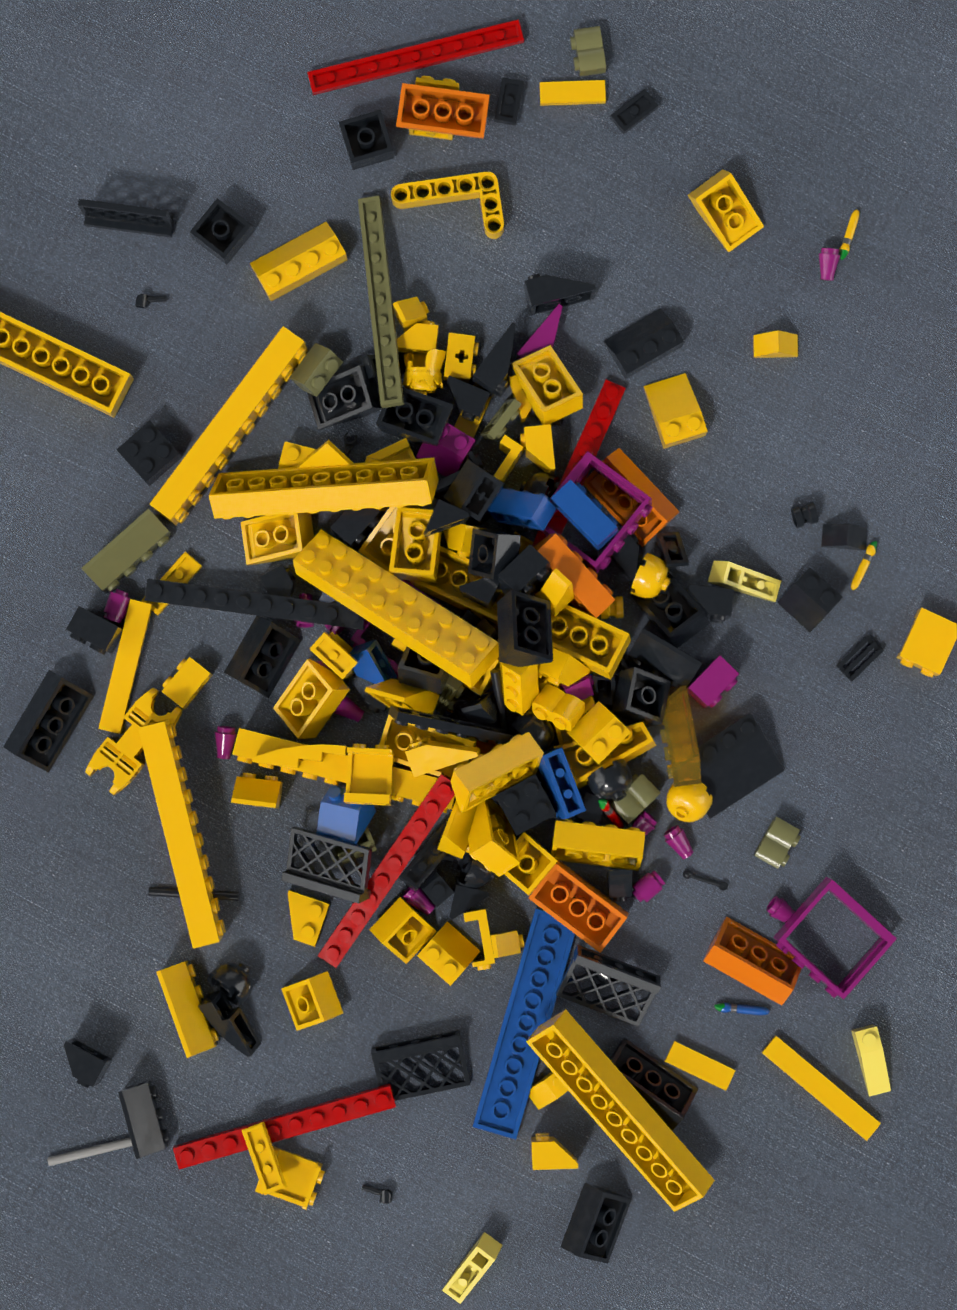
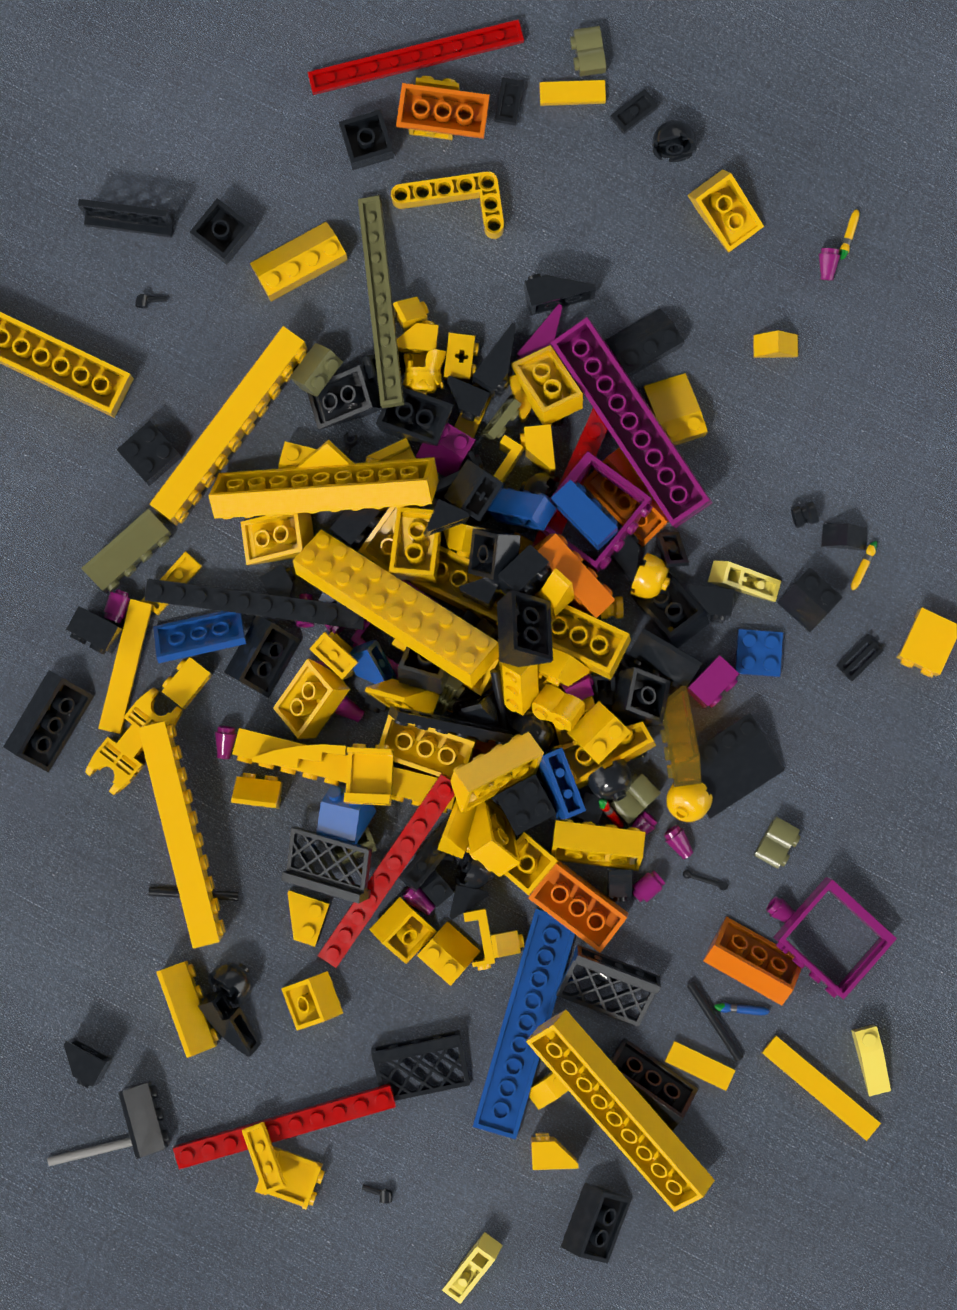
(198, 635): none -> blue plate
(434, 755): yellow slope -> none
(631, 423): none -> magenta brick
(674, 141): none -> black cylinder
(721, 1031): none -> black bar
(759, 653): none -> blue plate

